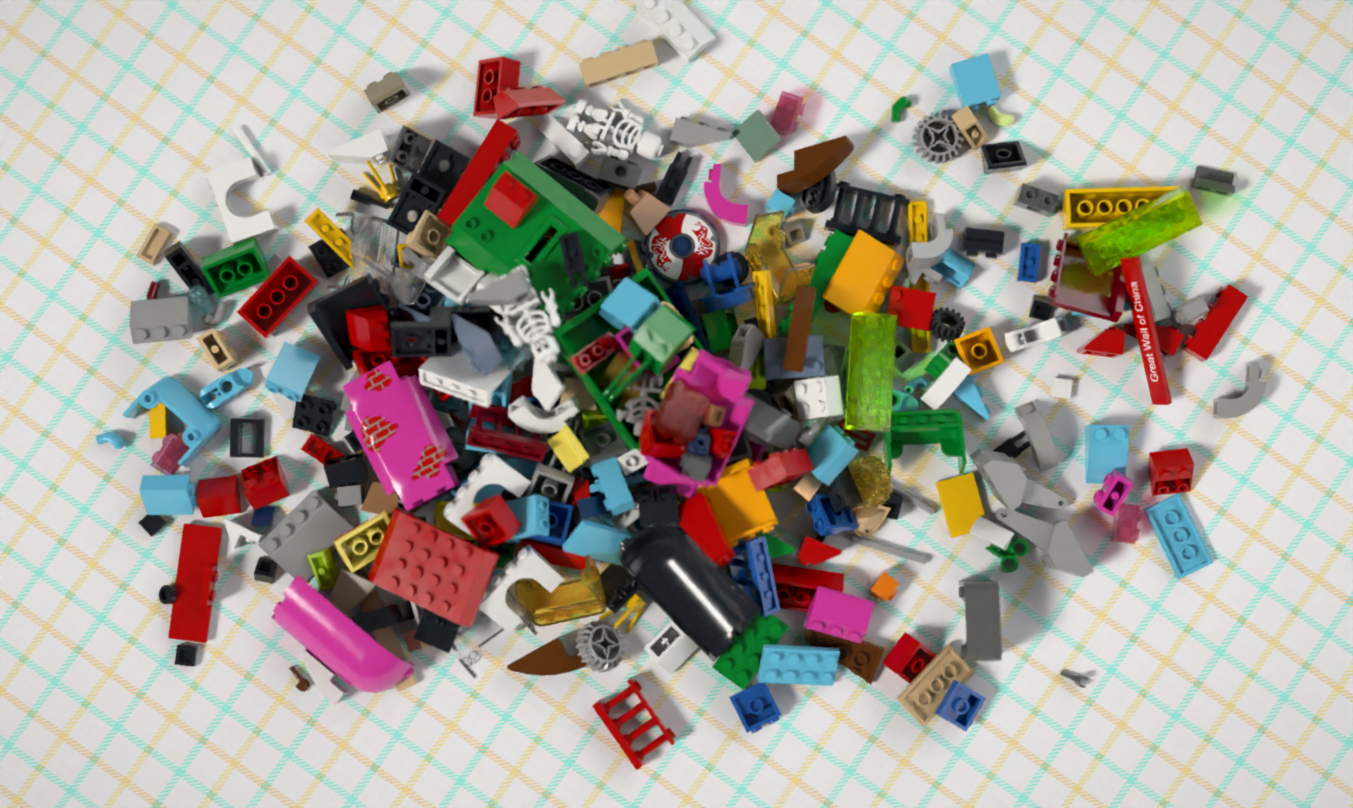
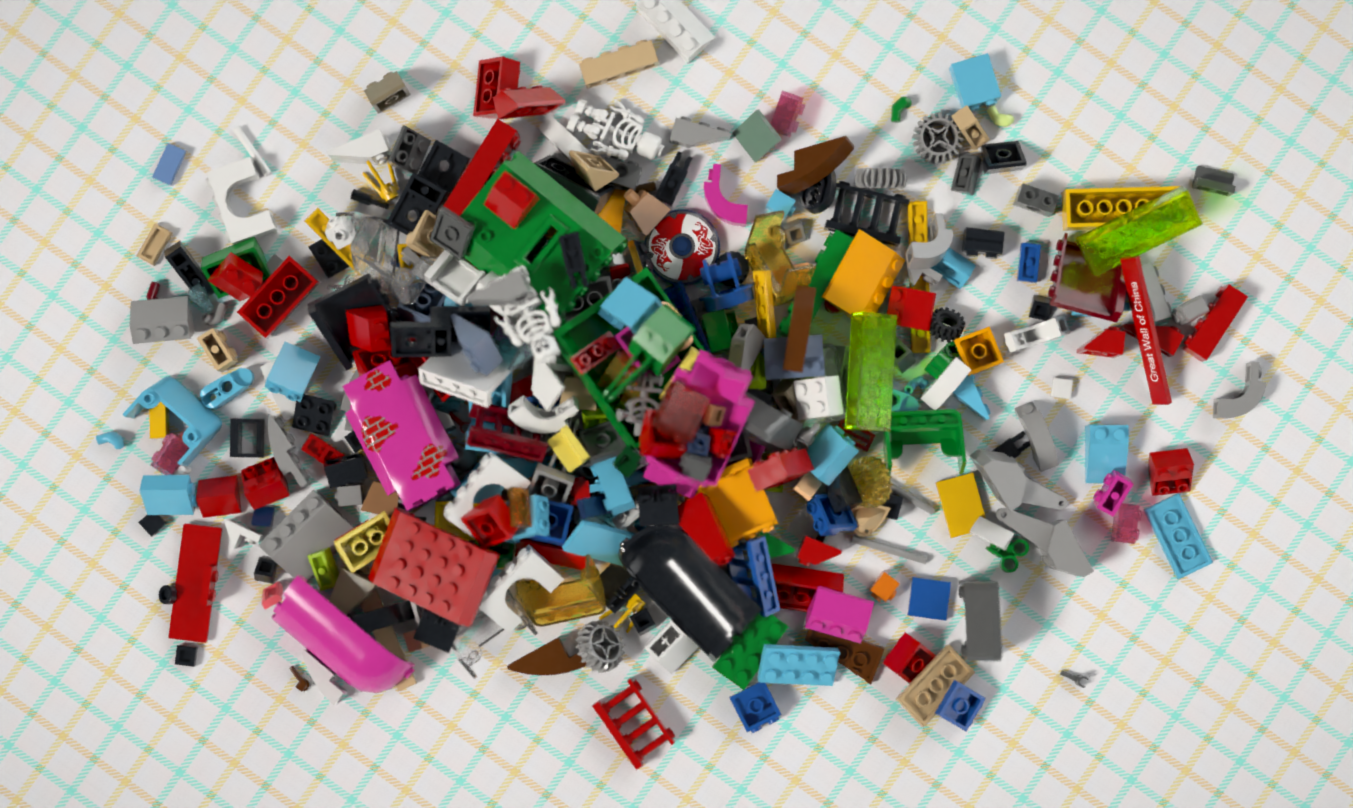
(169, 164): none -> medium blue tile
(236, 277): none -> red slope
(272, 594): none -> coral tile
(281, 445): none -> light grey slope
(340, 231): none -> white brick
(452, 233): none -> dark grey tile
(519, 507): none -> clear orange plate
(593, 169): none -> tan slope
(627, 462): none -> dark green panel
(643, 621): none -> black slope
(881, 178): none -> light grey gear
(929, 598): none -> blue tile
(966, 174): none -> dark grey slope

